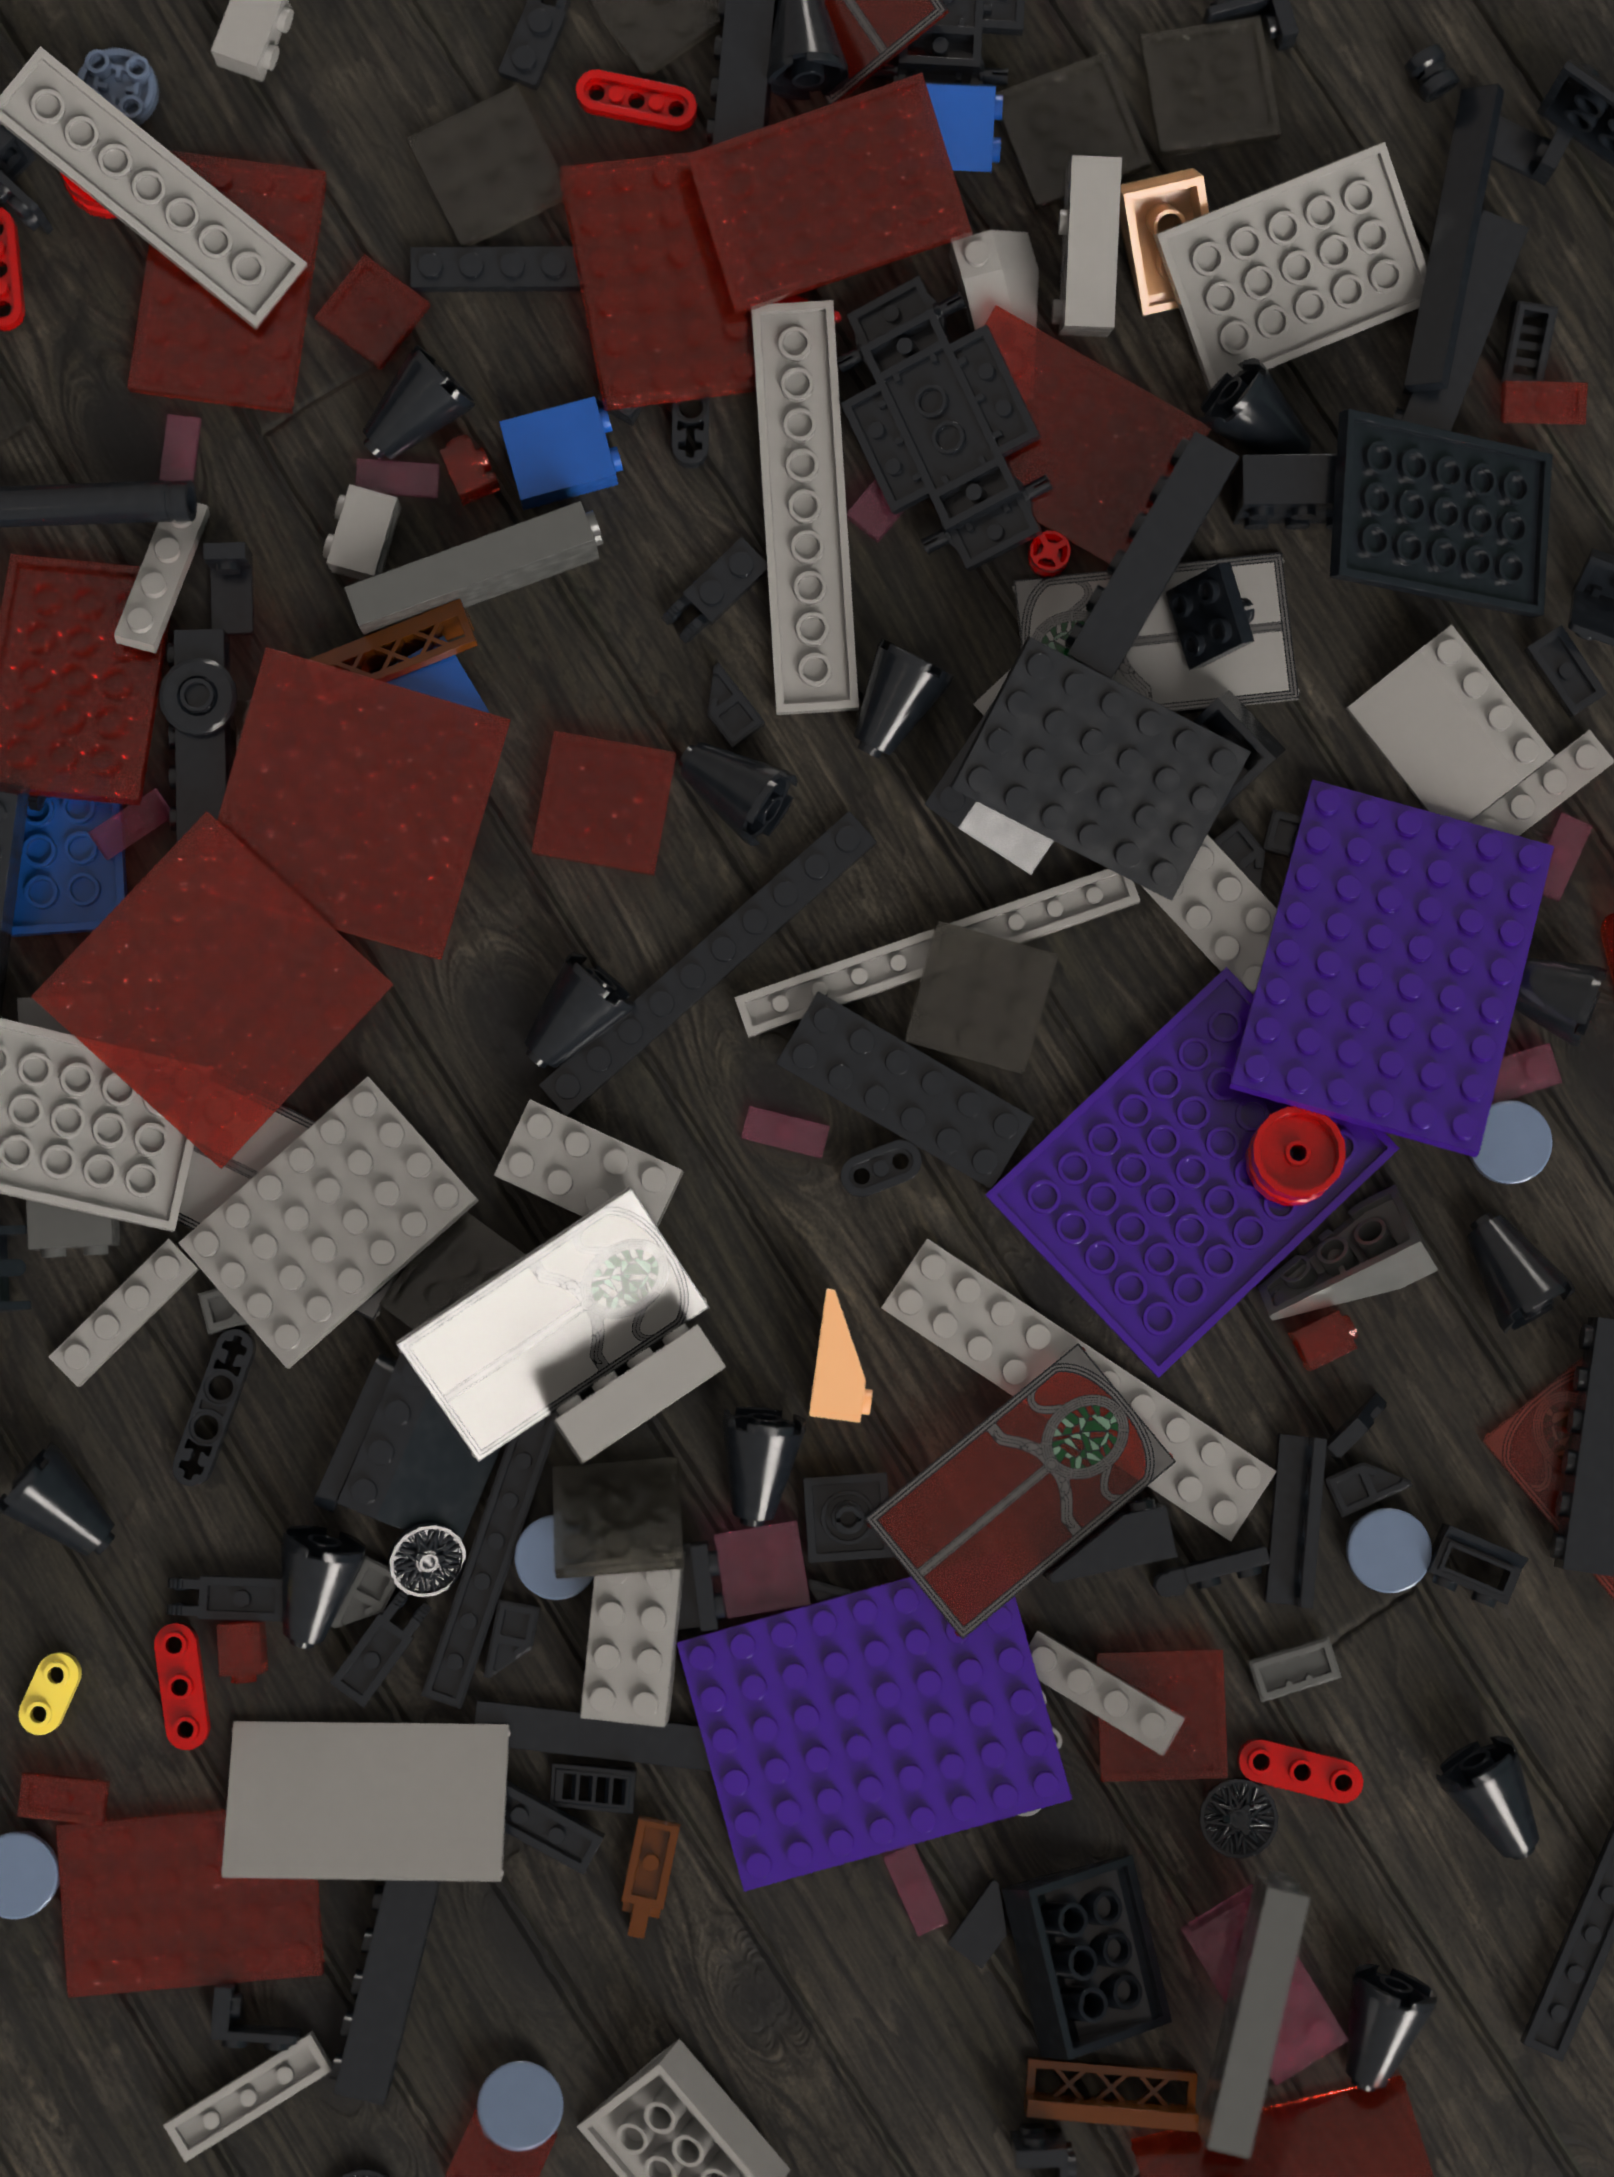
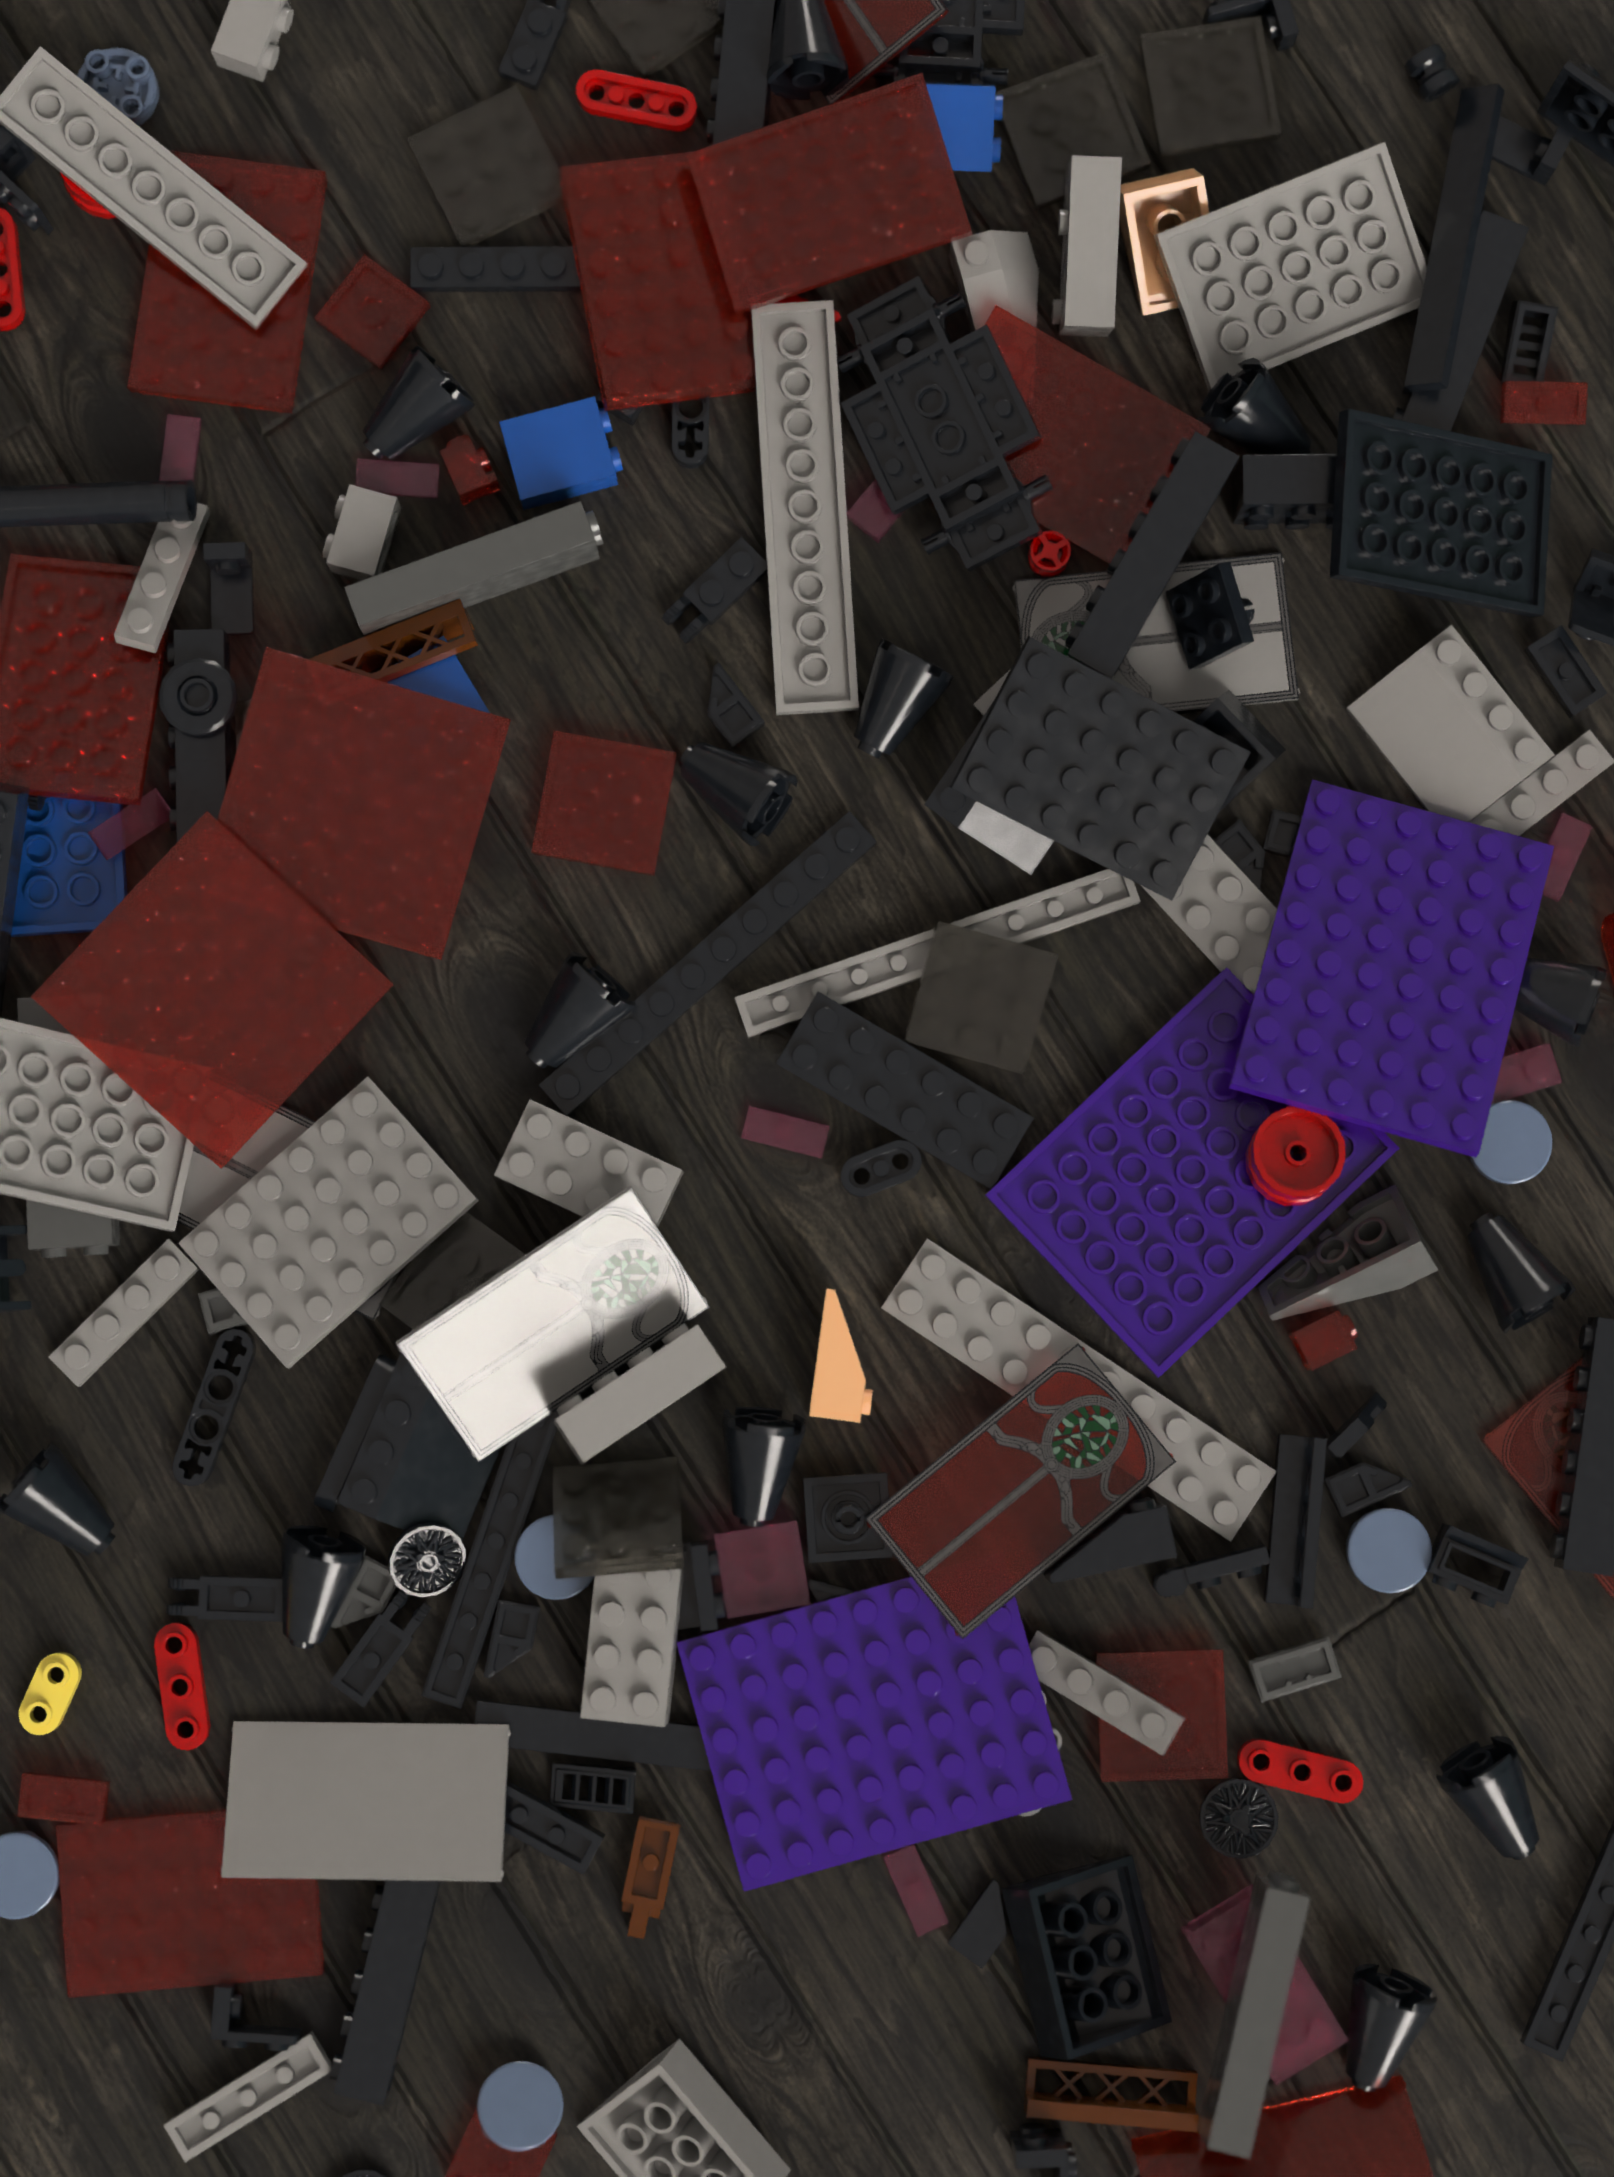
(242, 1650): clear red brick -> none

